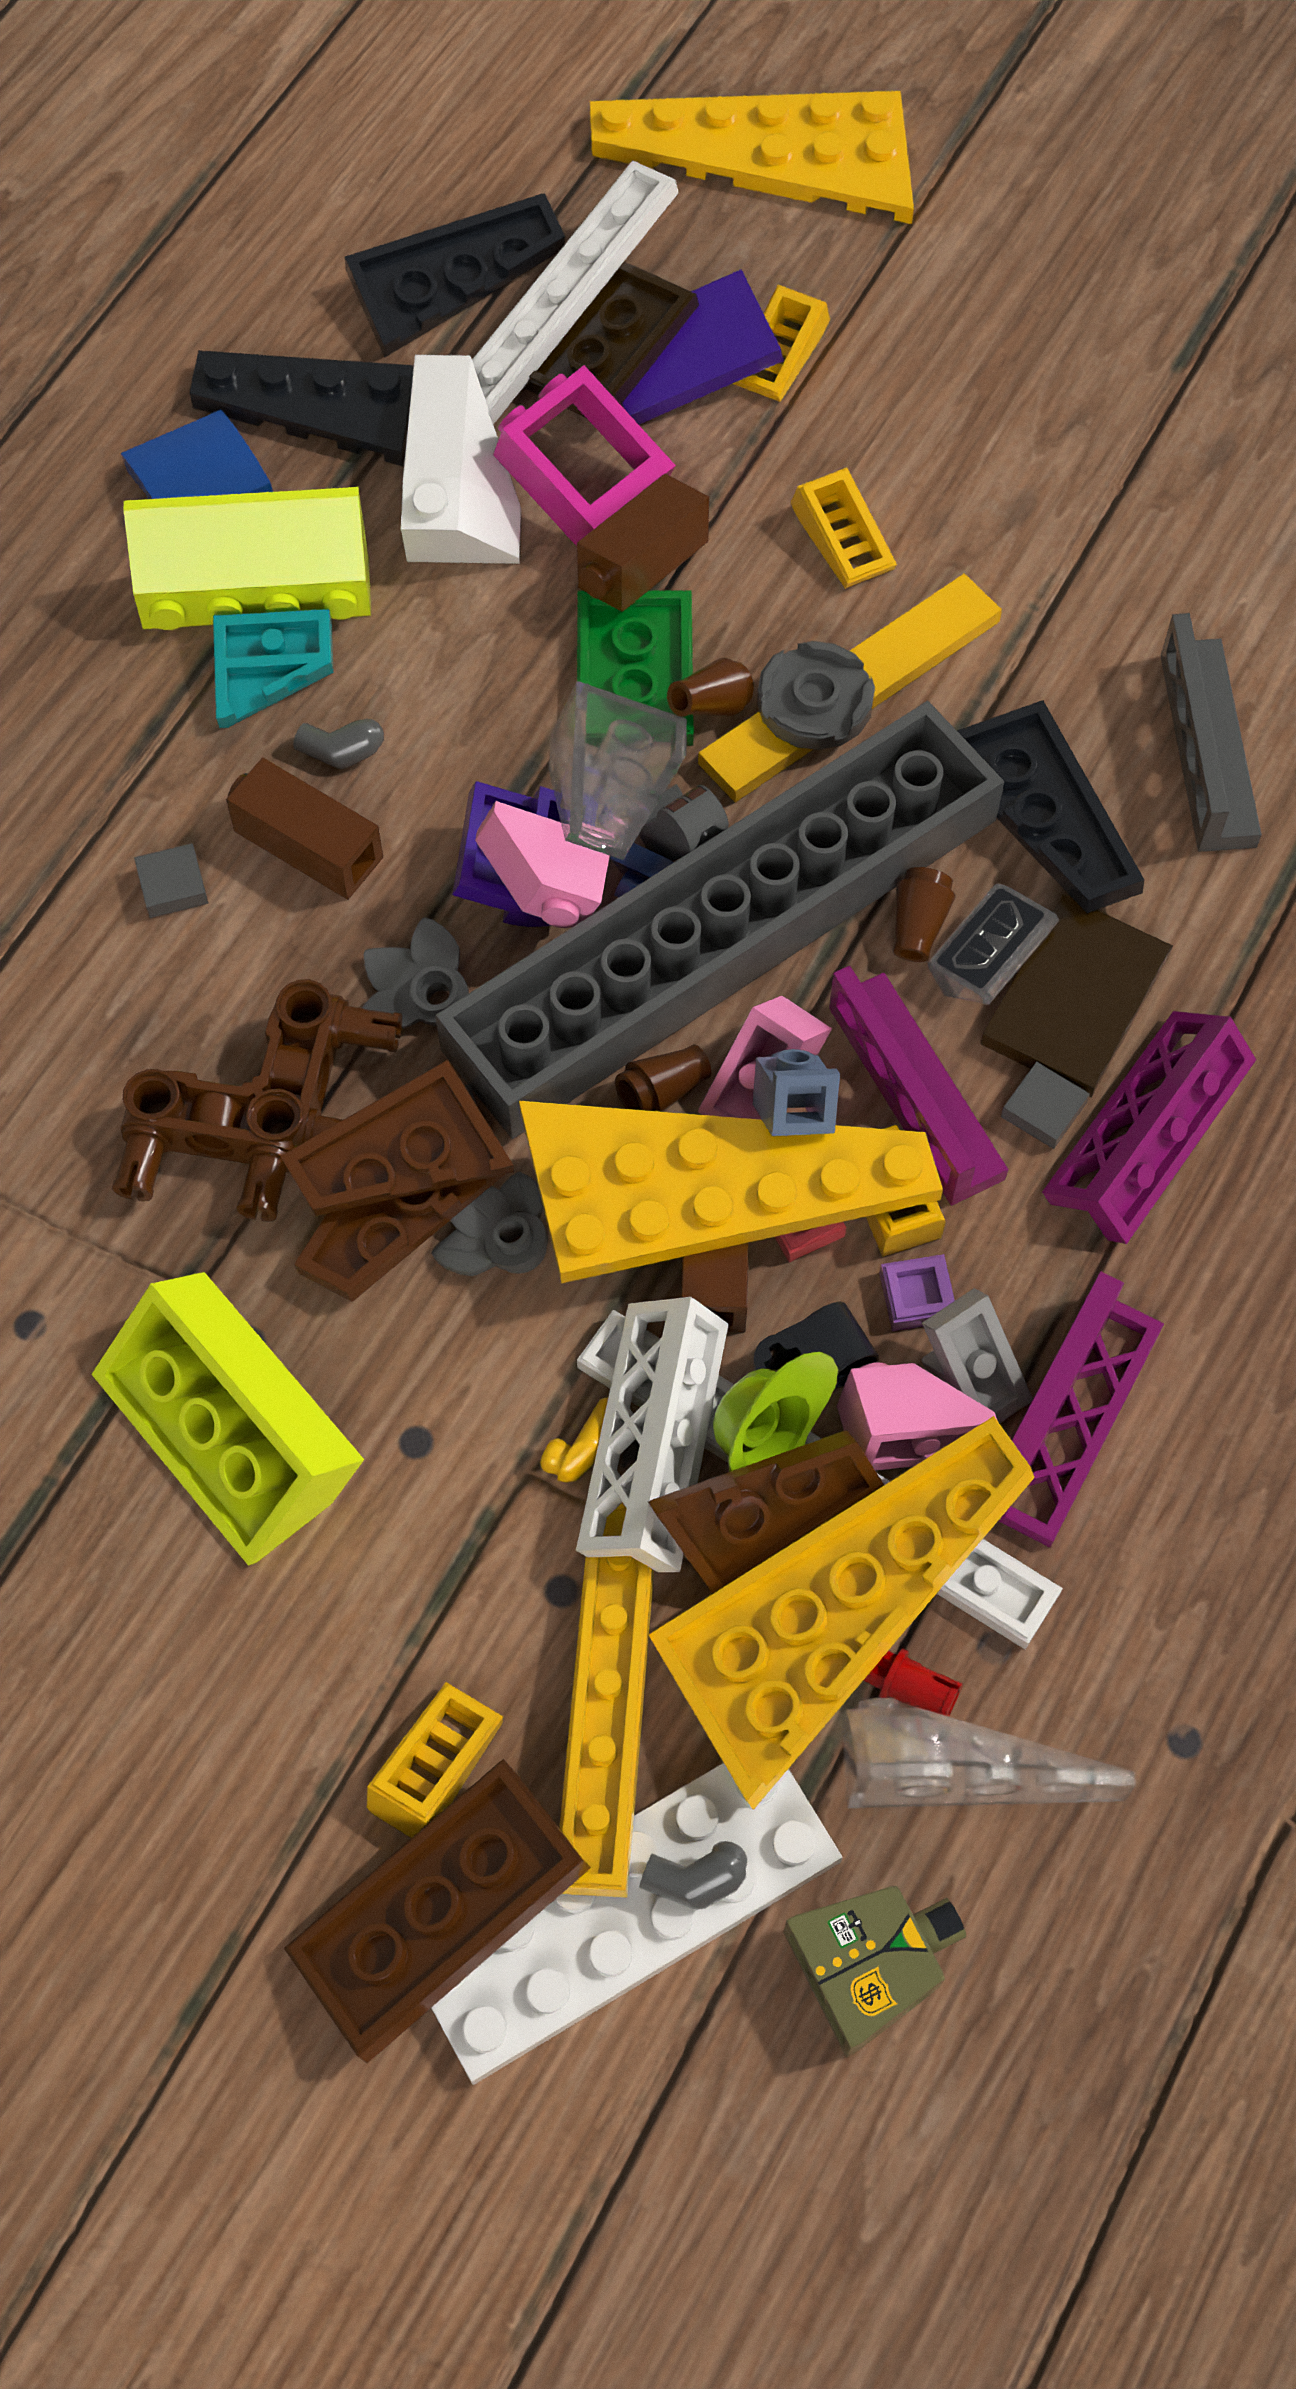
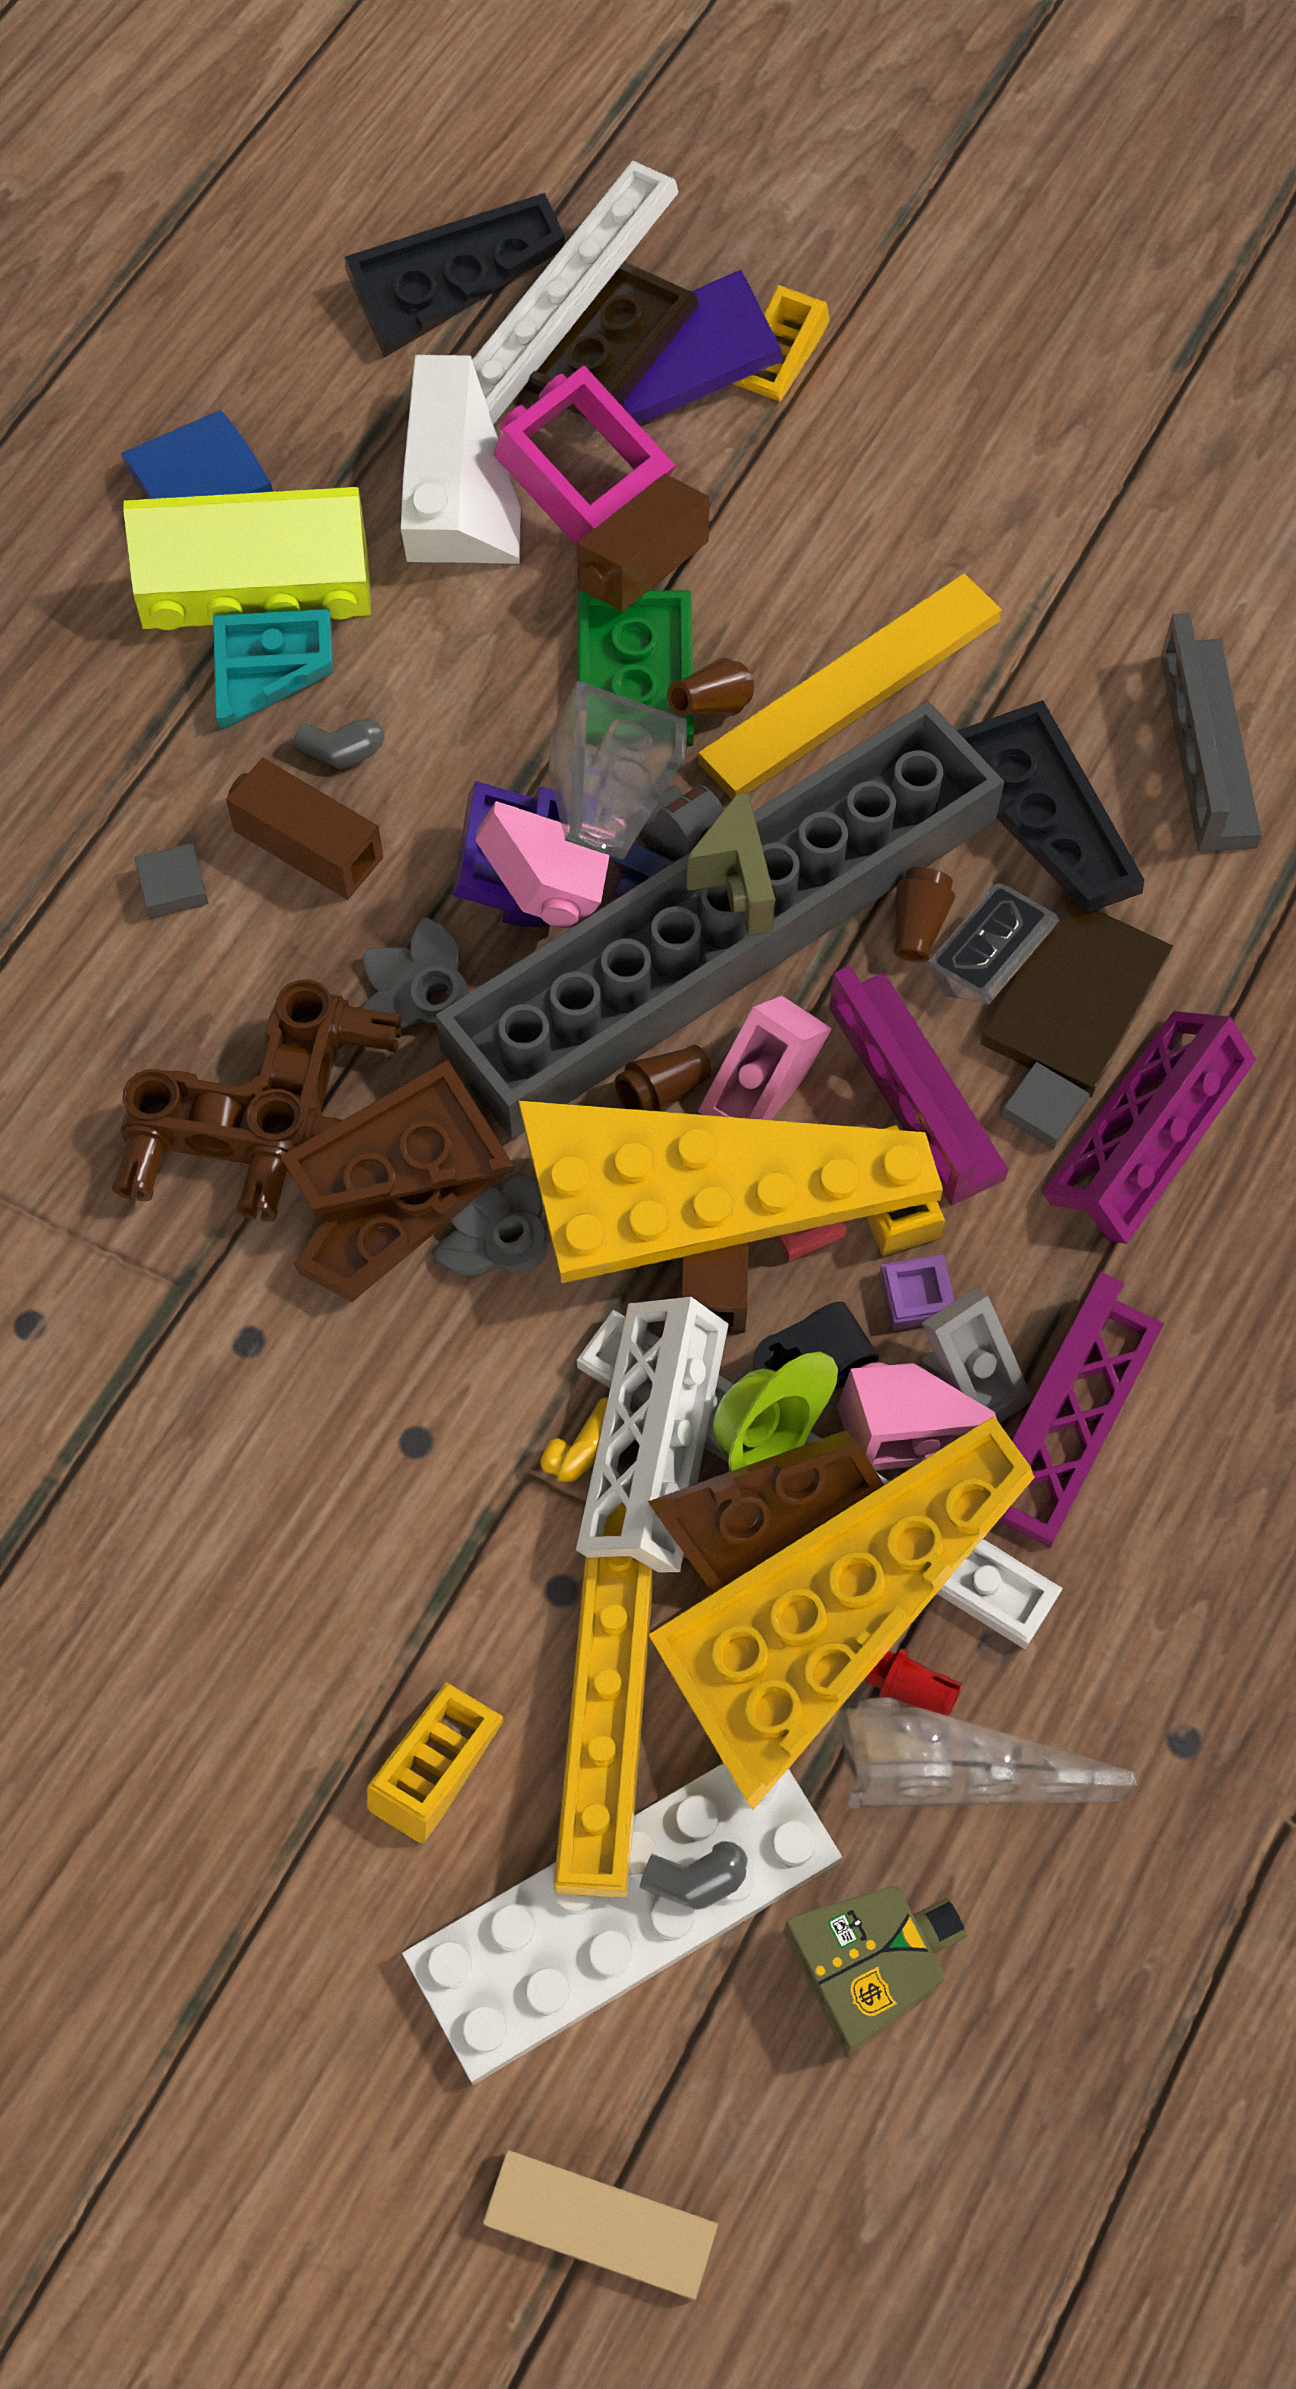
(225, 1415): neon yellow slope -> none
(333, 399): black wing -> none
(435, 1910): reddish brown tile -> none
(600, 2225): none -> tan tile
(734, 857): none -> olive slope
(774, 144): yellow wing -> none
(796, 1081): sand blue brick -> none
(815, 695): dark grey tile -> none
(842, 490): yellow slope -> none

